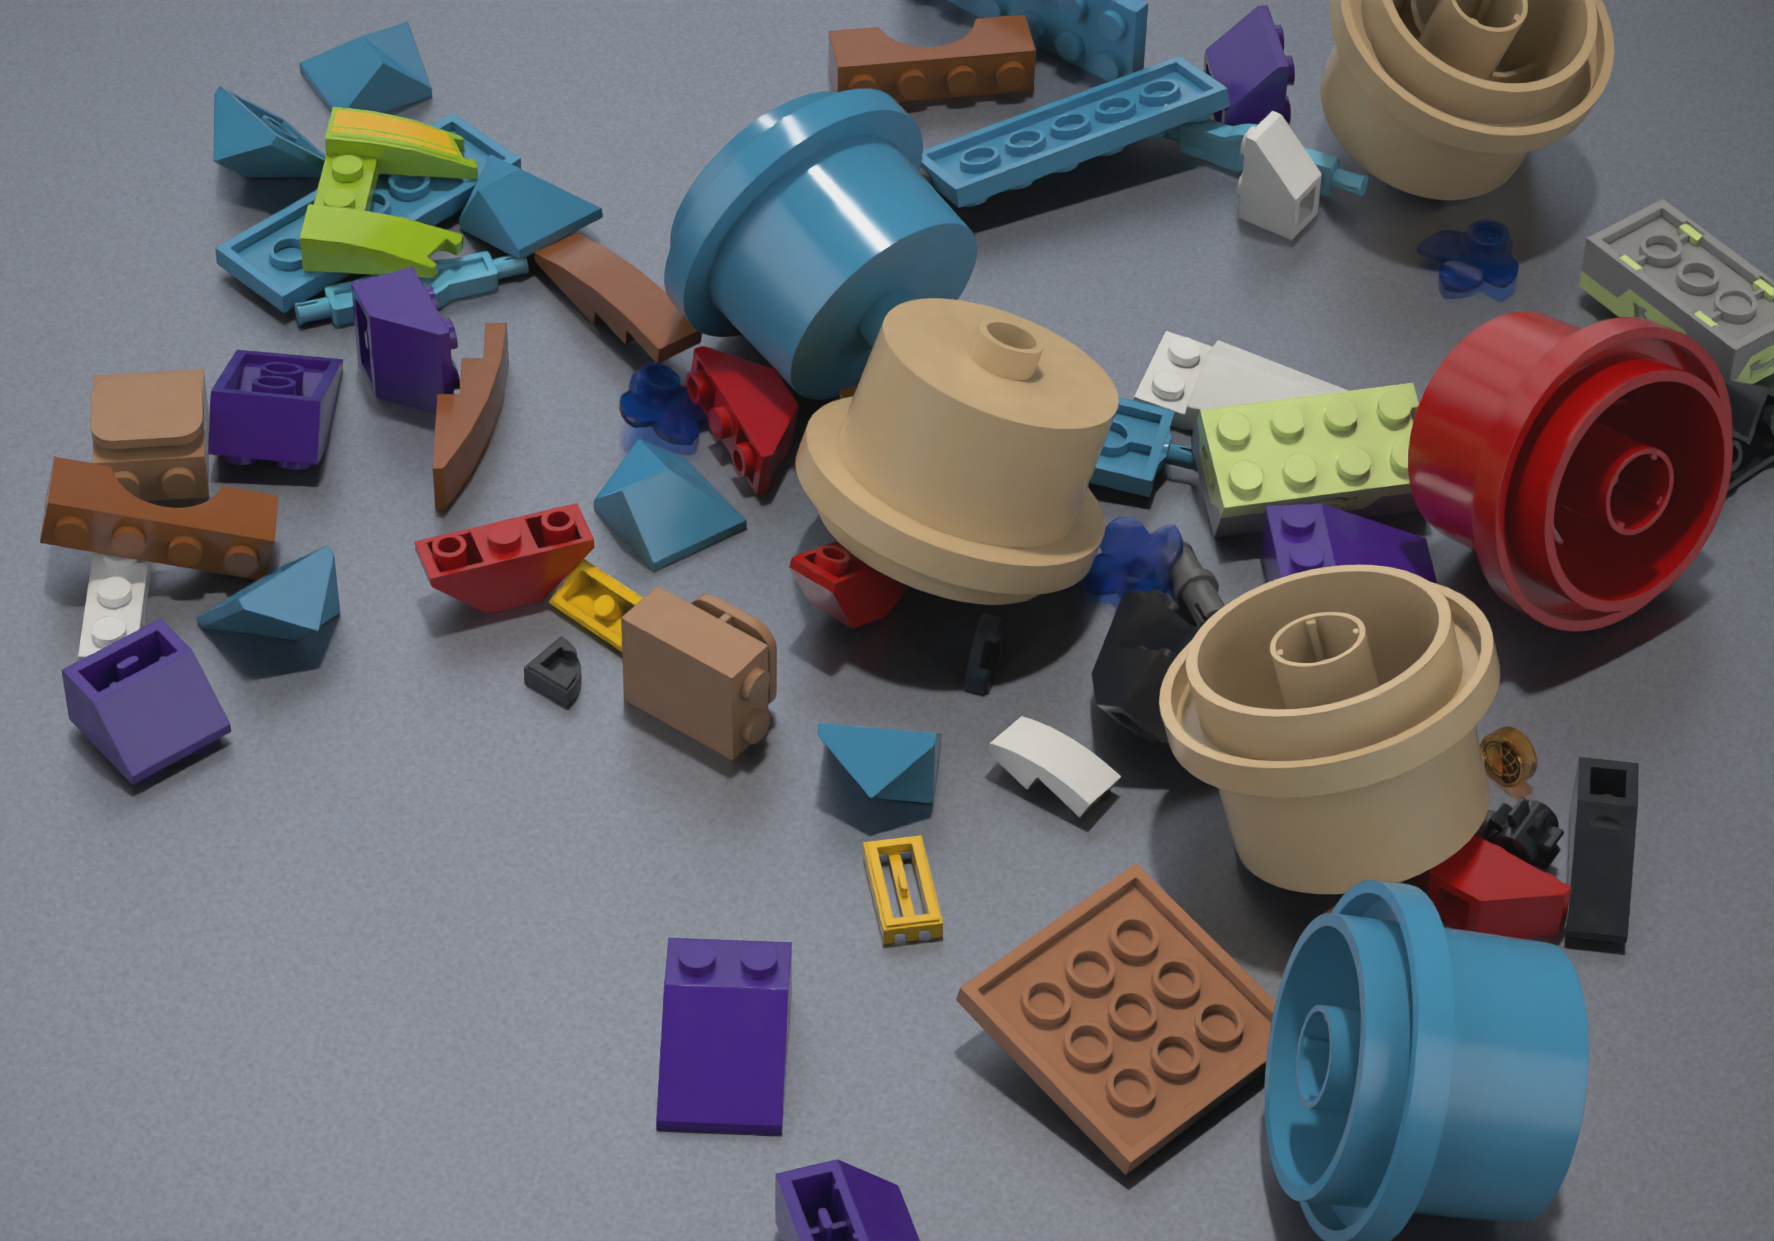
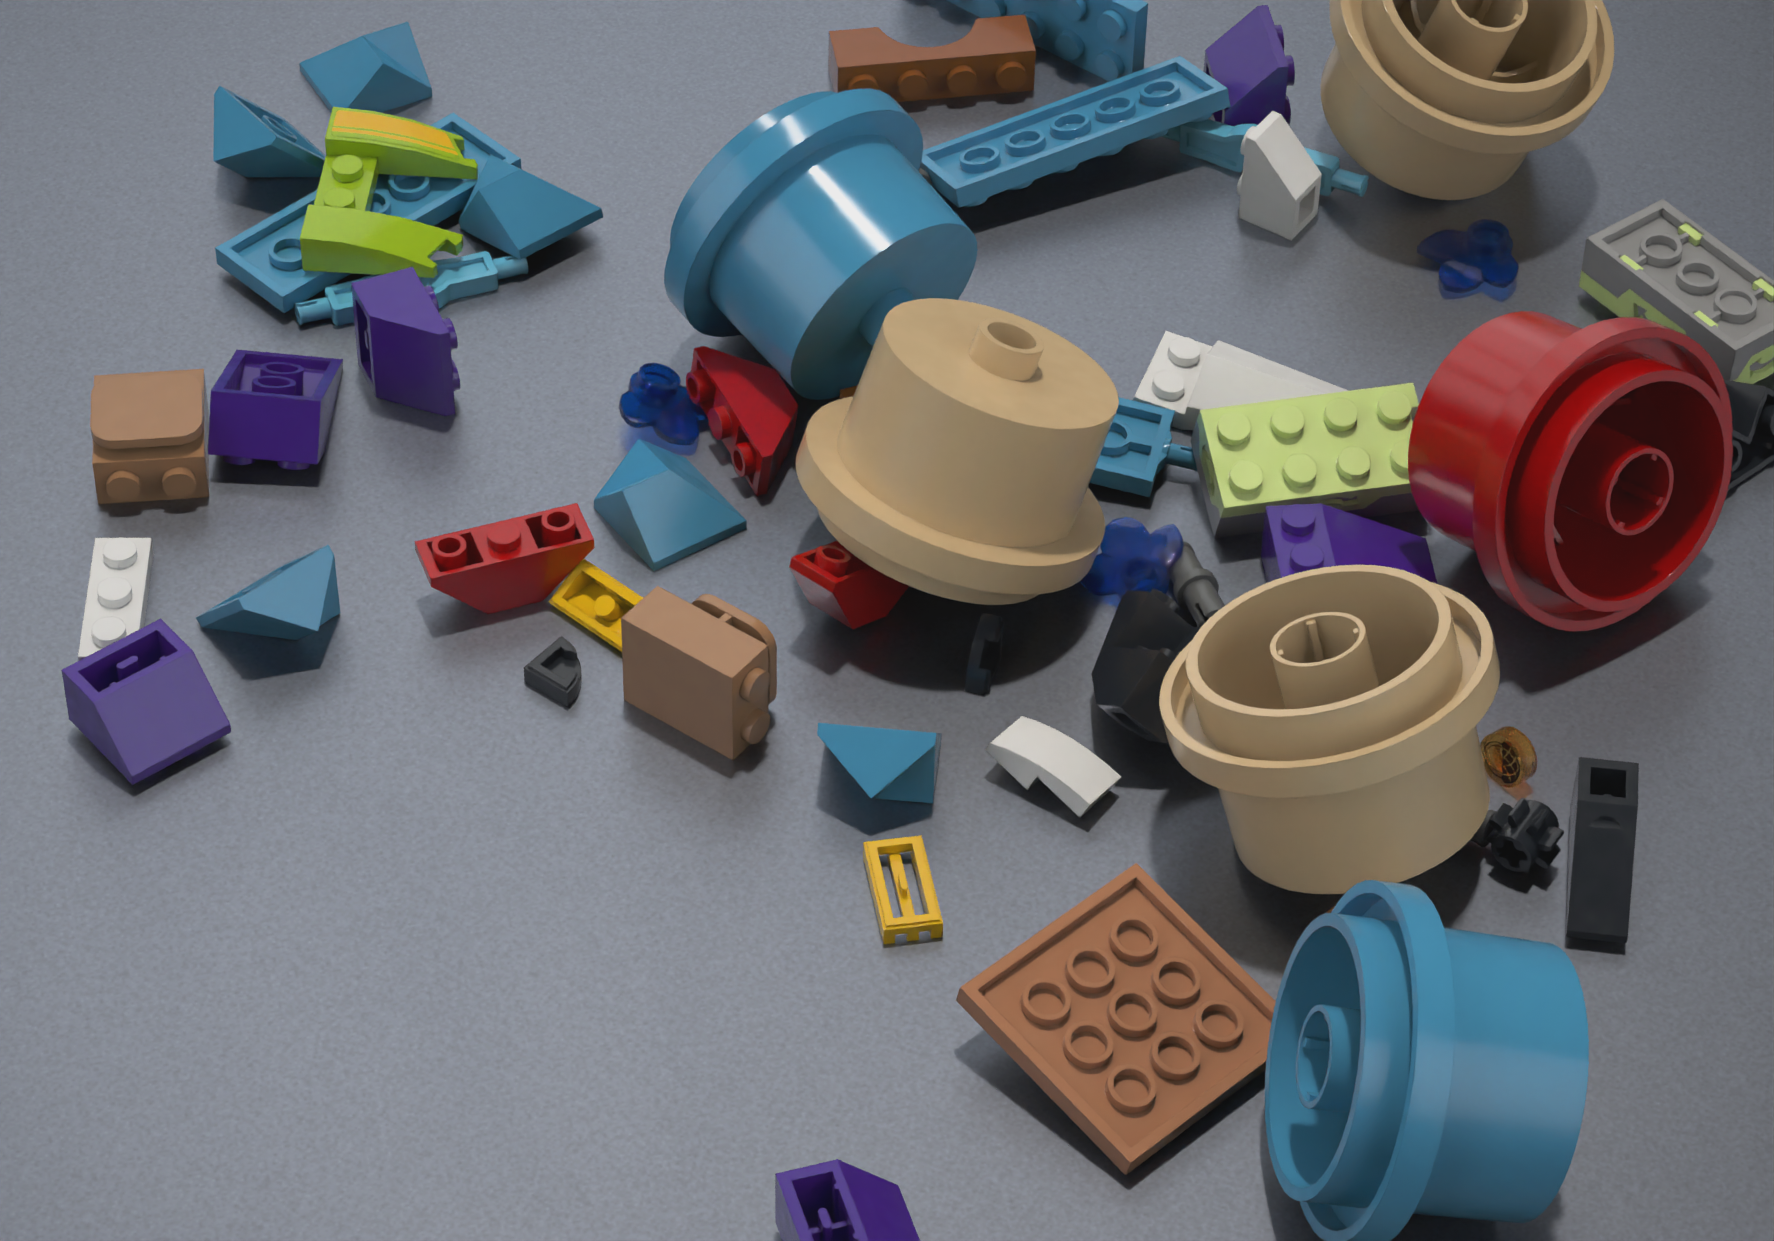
(98, 515): dark orange arch -> none
(469, 418): dark orange slope -> none
(618, 294): dark orange slope -> none
(724, 1035): dark purple slope -> none
(1495, 893): red slope -> none

